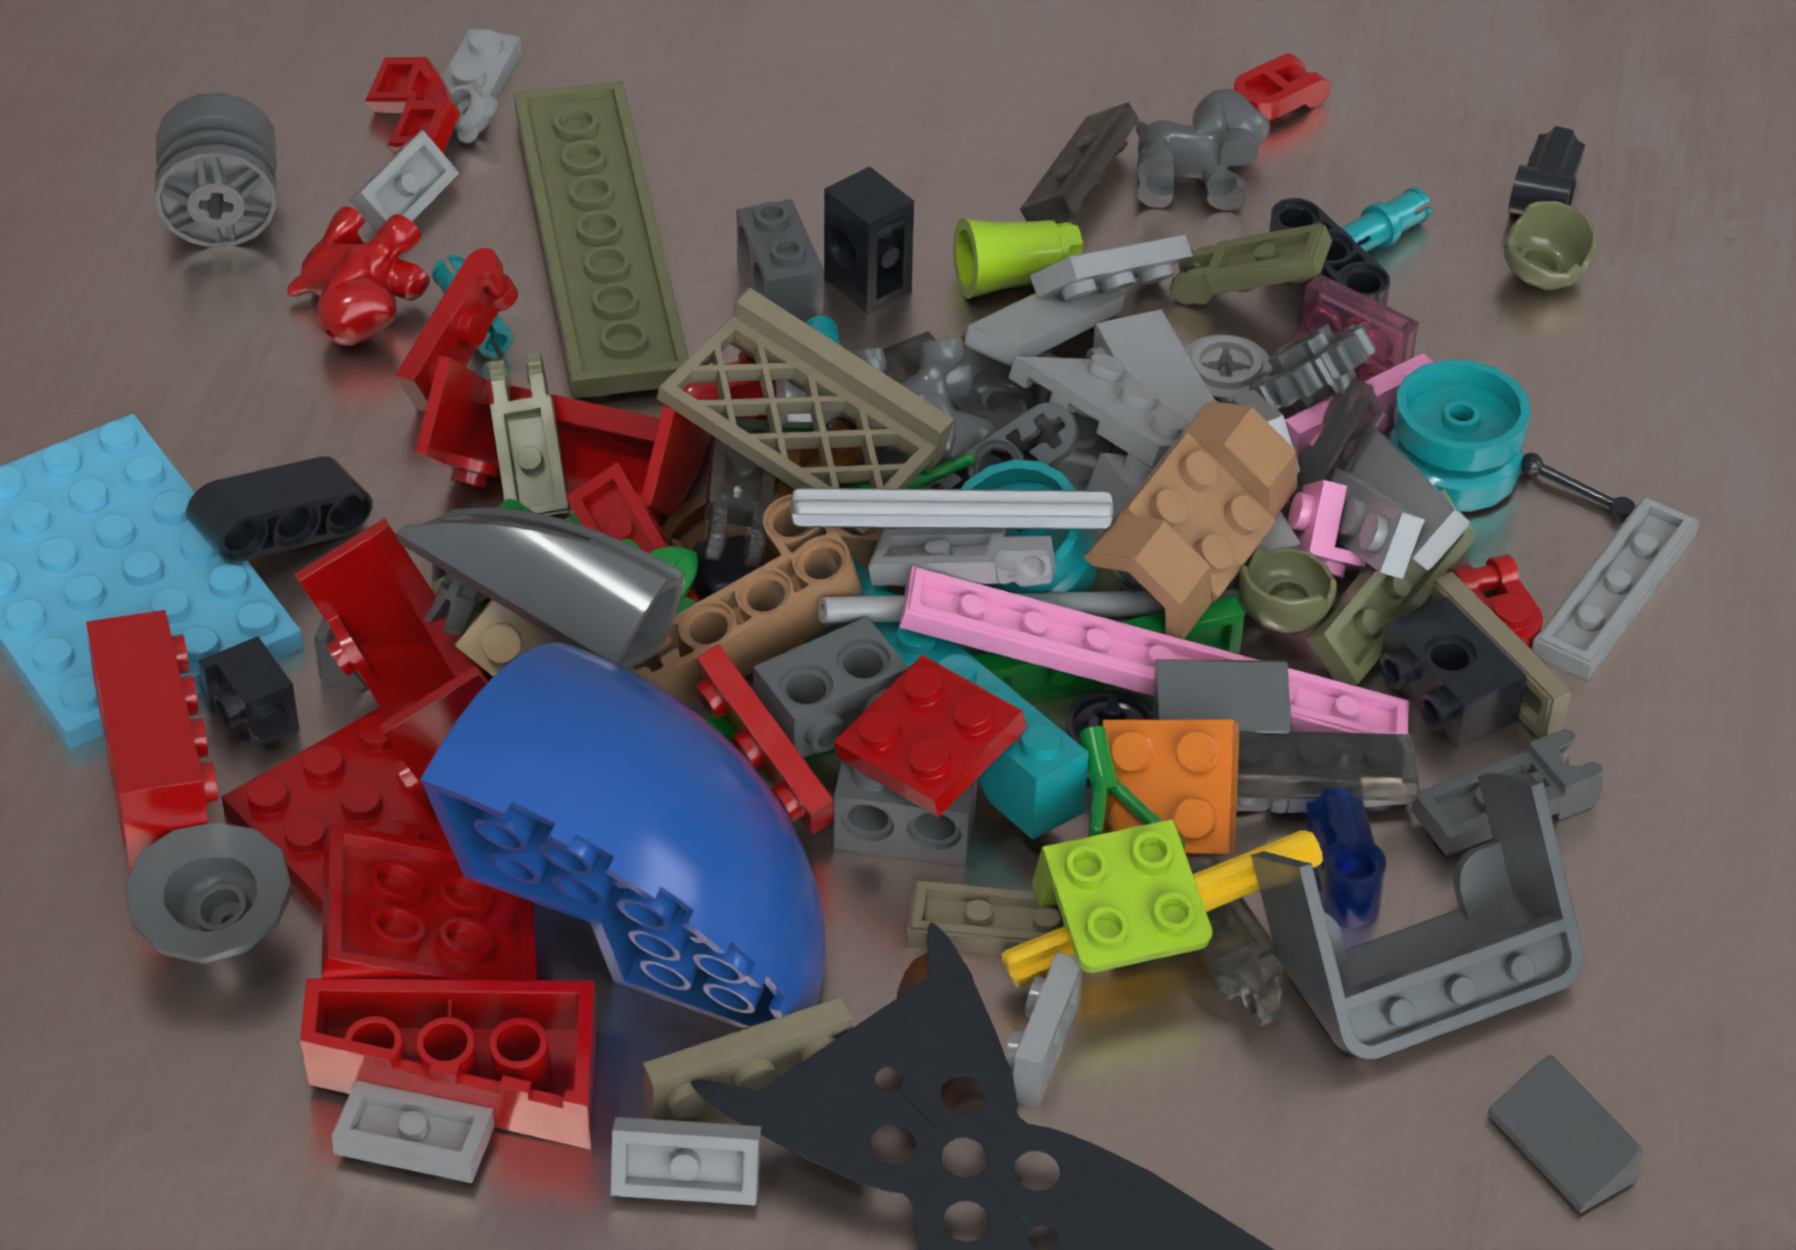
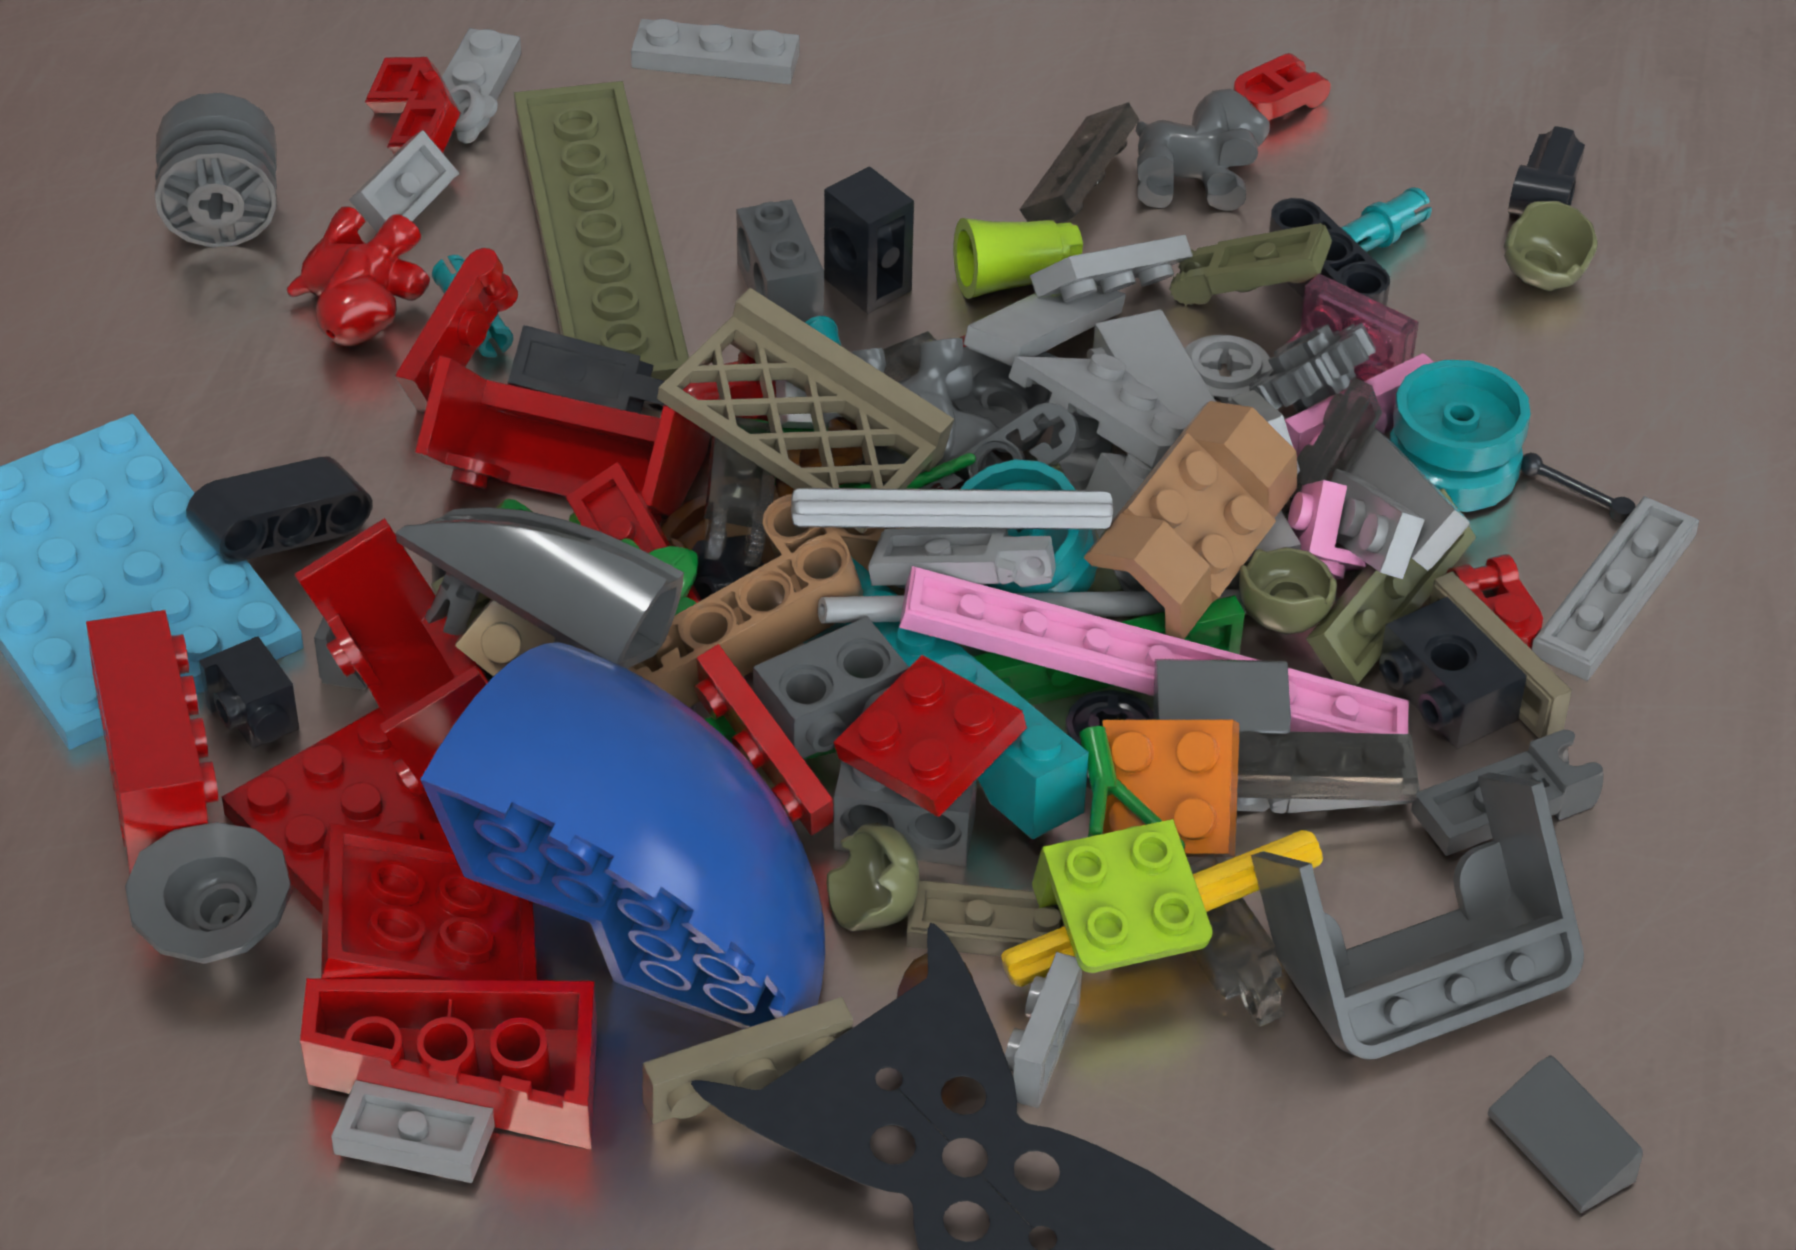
(529, 442): olive hinge -> none
(583, 371): none -> black hinge
(685, 1161): light grey plate -> none
(715, 51): none -> light grey plate
(876, 881): none -> olive hair
(1352, 863): clear blue piece -> none

